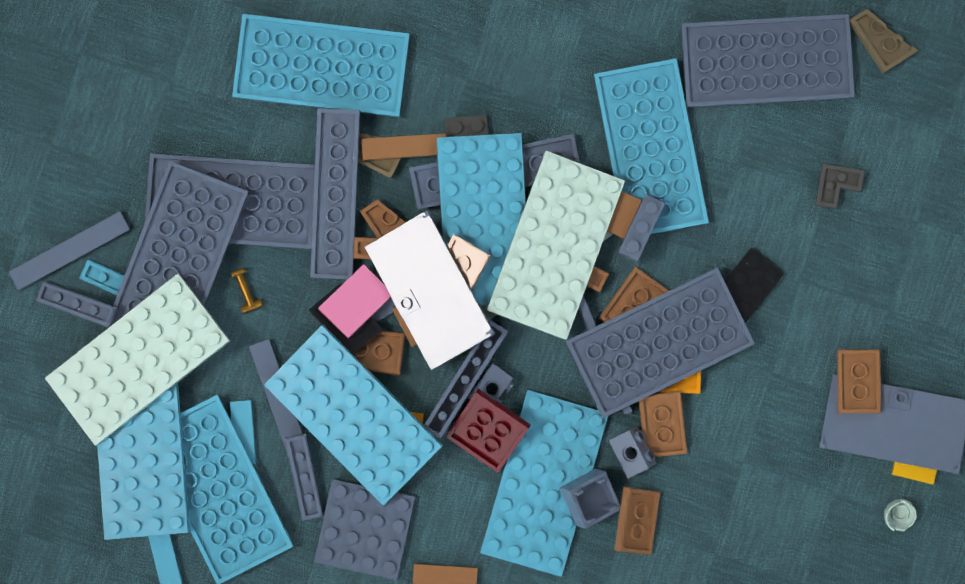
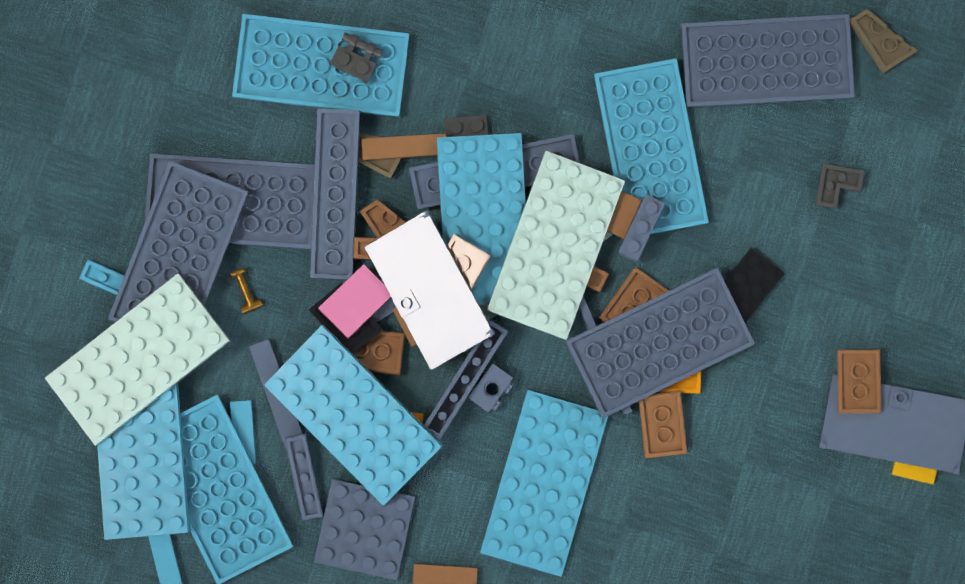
(69, 250): sand blue tile -> none
(77, 304): sand blue tile -> none
(352, 63): none -> dark grey plate
(488, 430): dark red plate -> none
(590, 498): sand blue container -> none
(632, 463): sand blue brick -> none
(637, 521): medium nougat tile -> none
(900, 515): light aqua hair -> none

